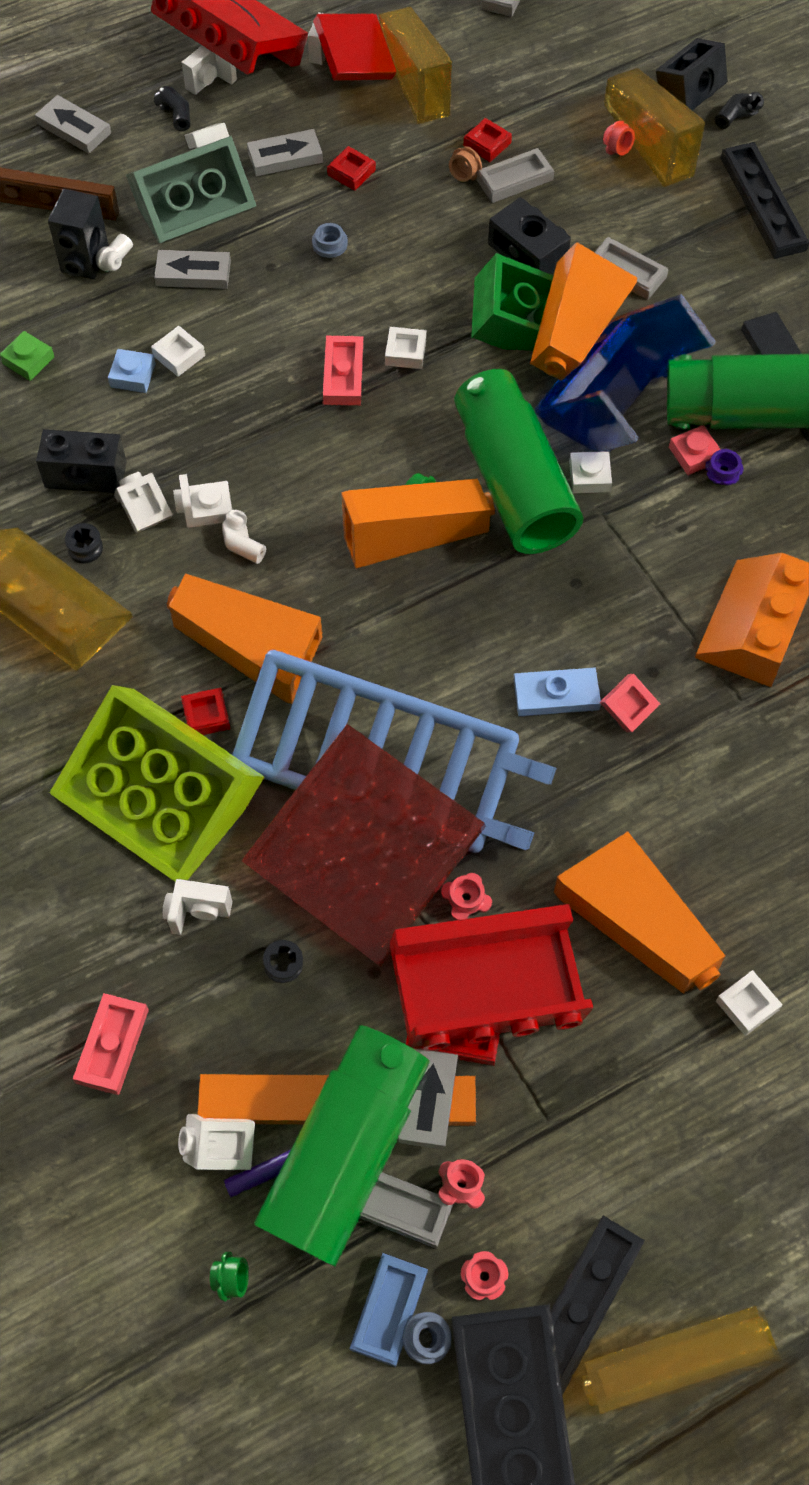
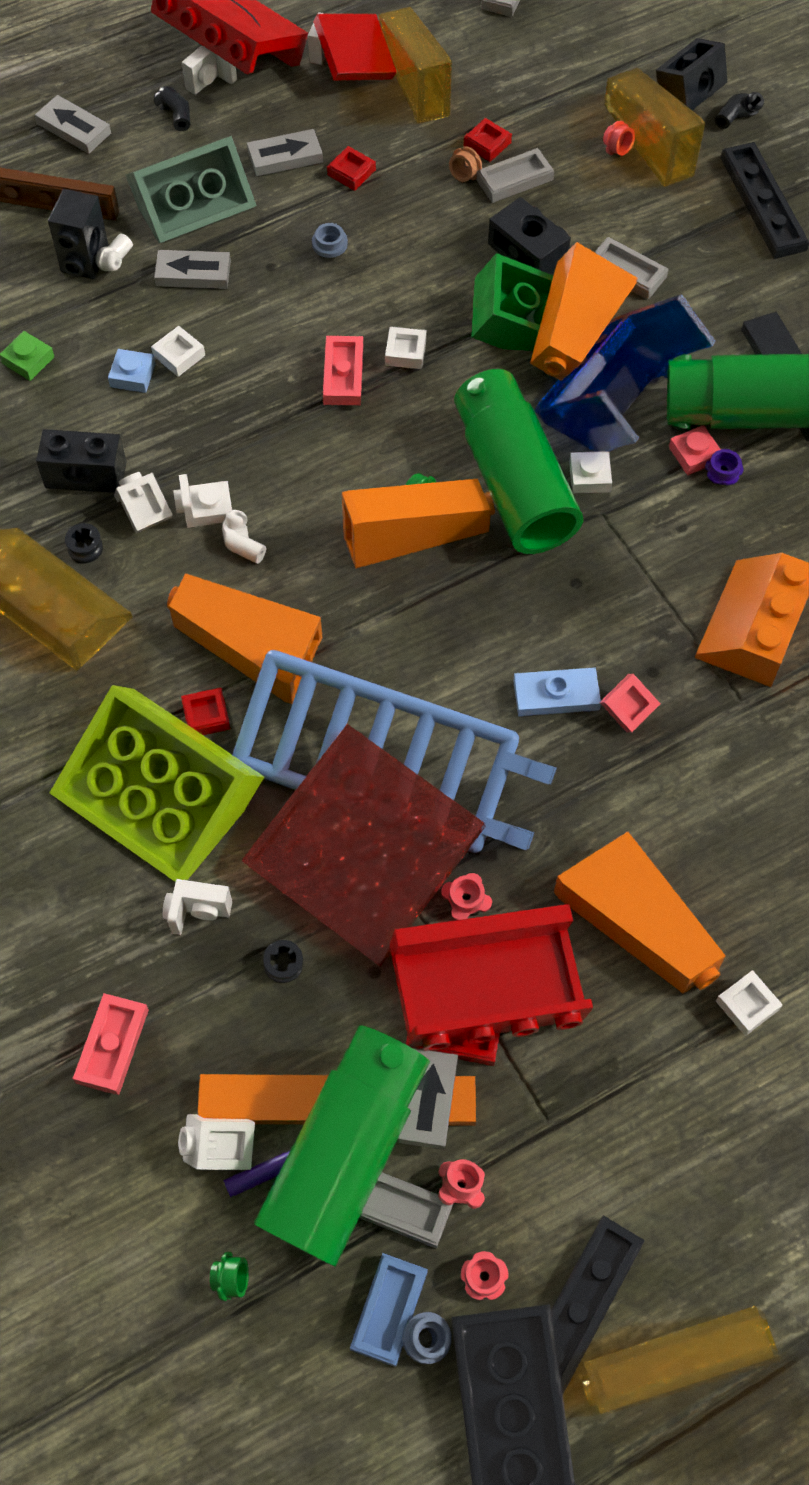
(206, 135): white plate -> none

